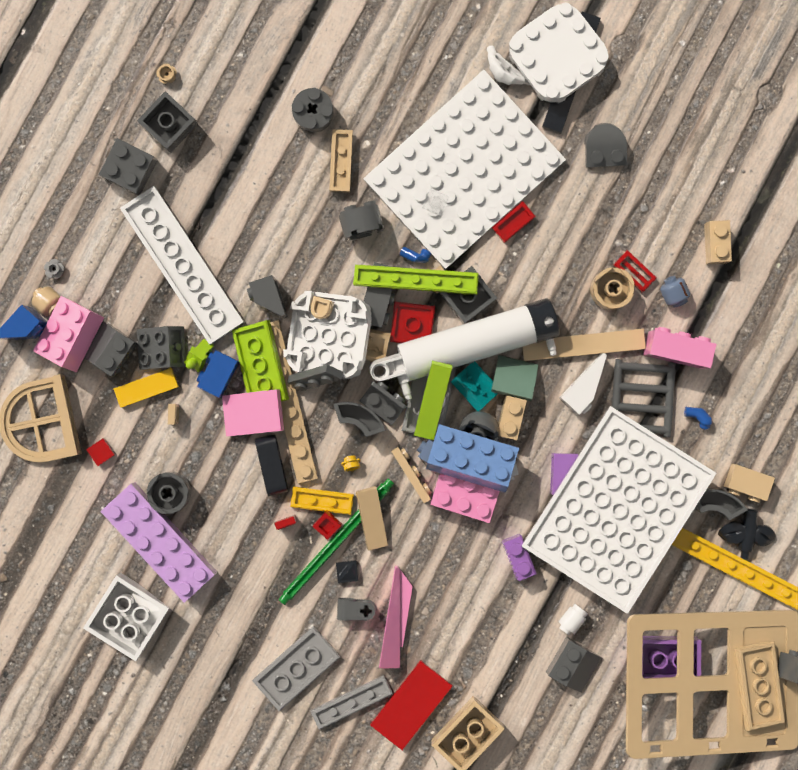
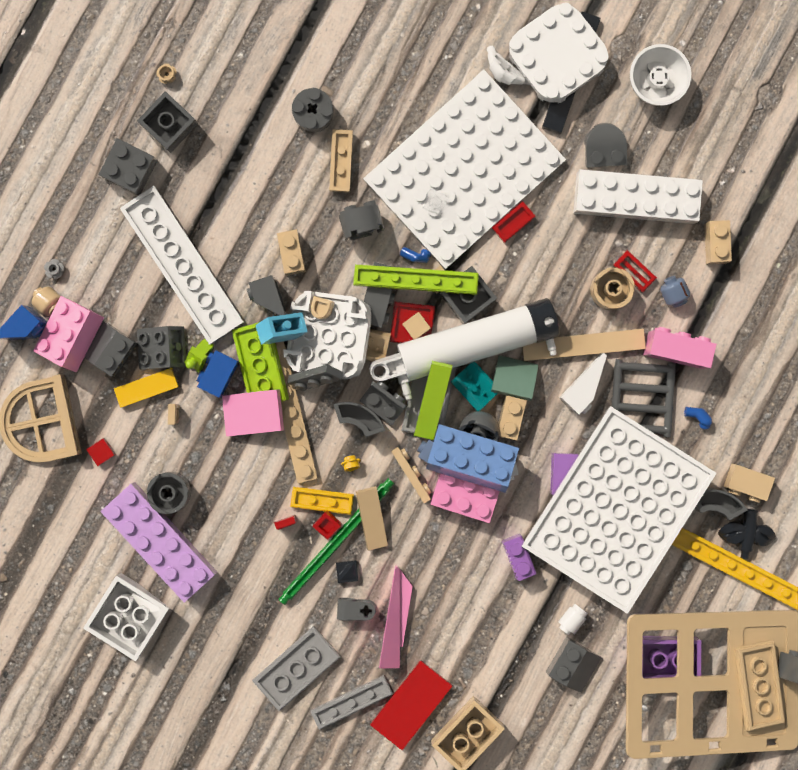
(271, 465): black beam -> none
(281, 328): none -> medium azure brick
(291, 252): none -> tan brick
(416, 326): none -> tan tile
(637, 196): none -> white brick
(668, 67): none -> white piece

